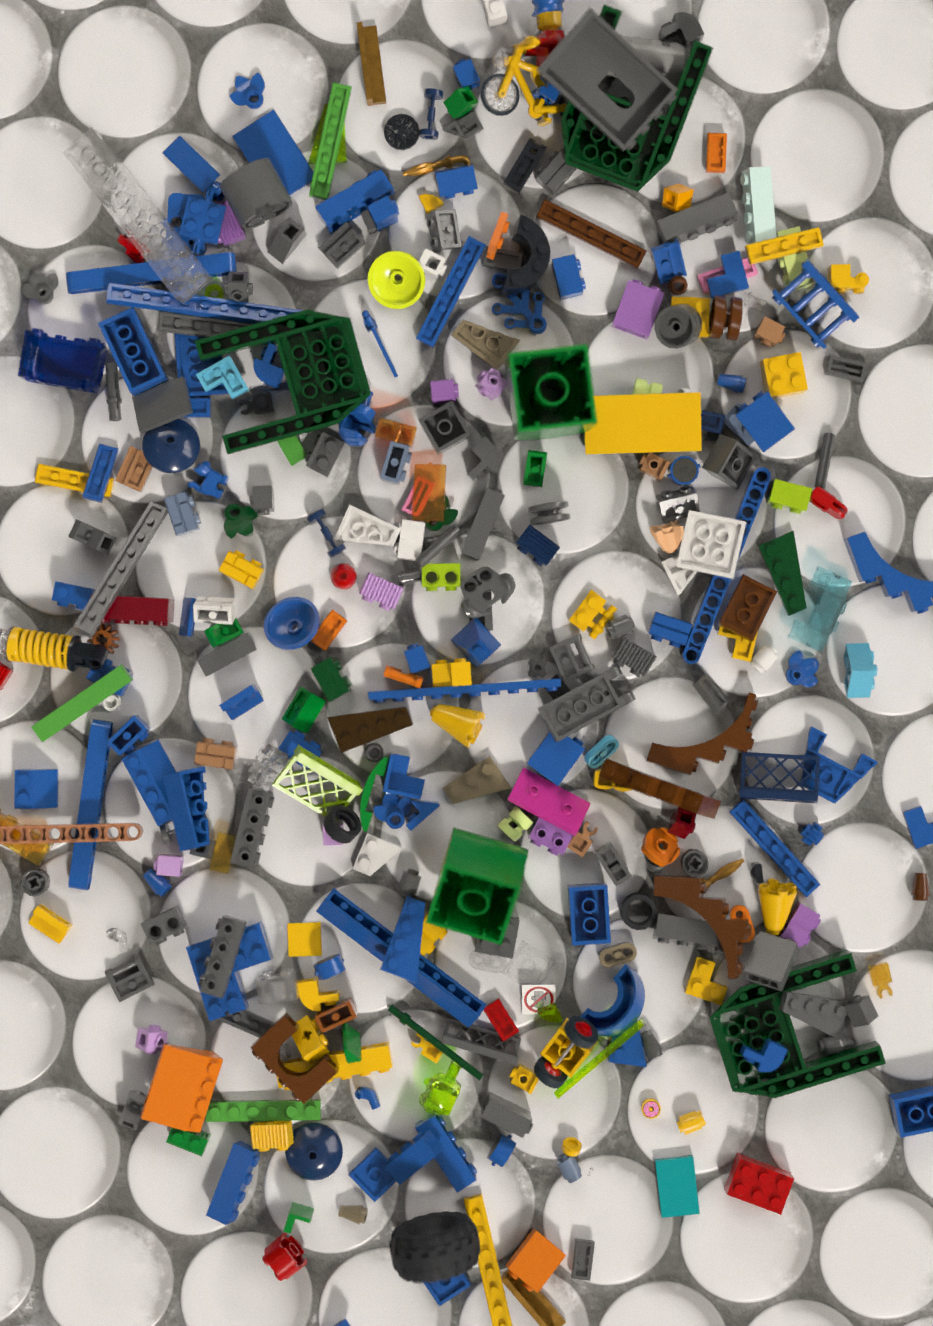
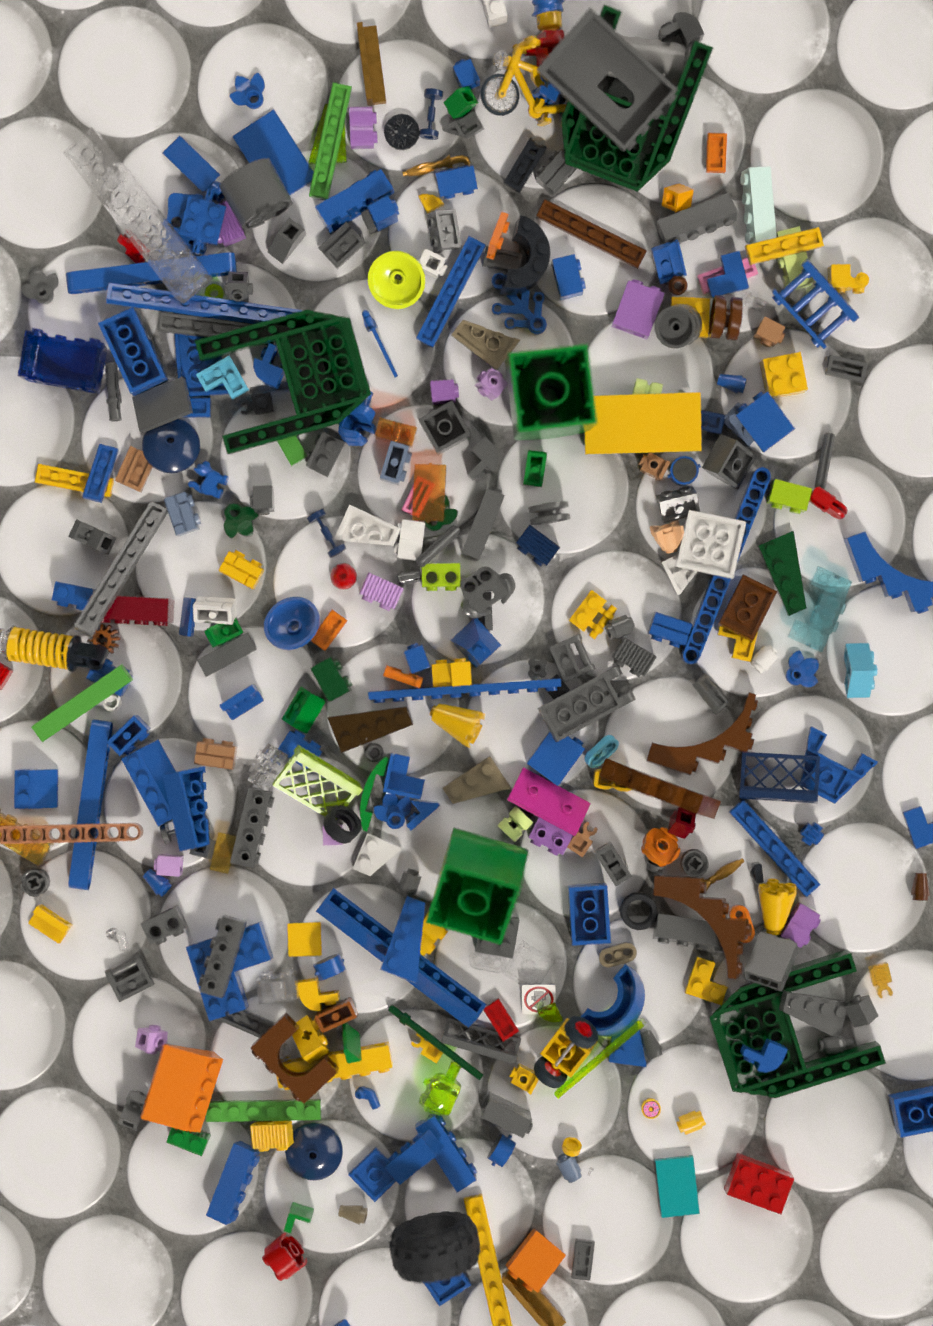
(361, 127): none -> medium lavender brick

